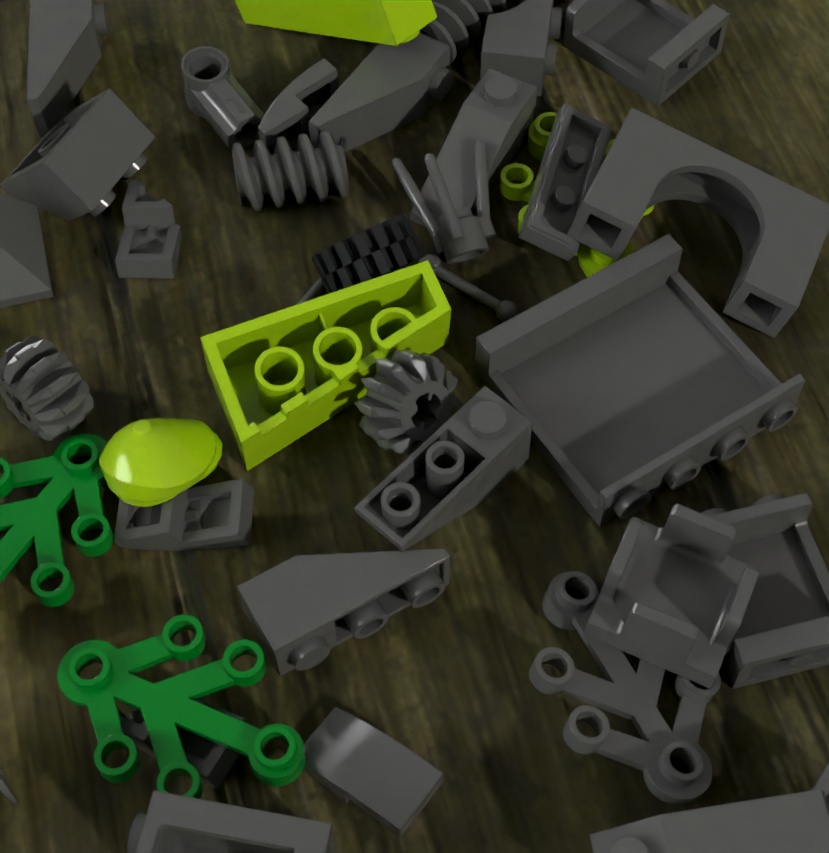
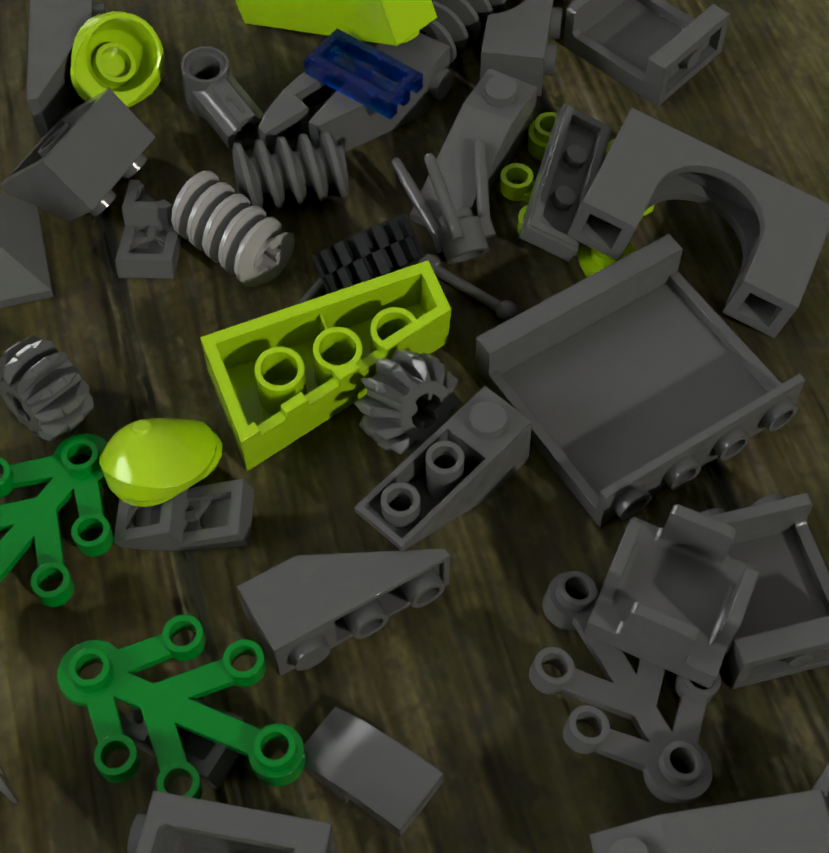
(117, 54): none -> lime hat
(231, 230): none -> light grey piece
(356, 77): none -> clear blue tile

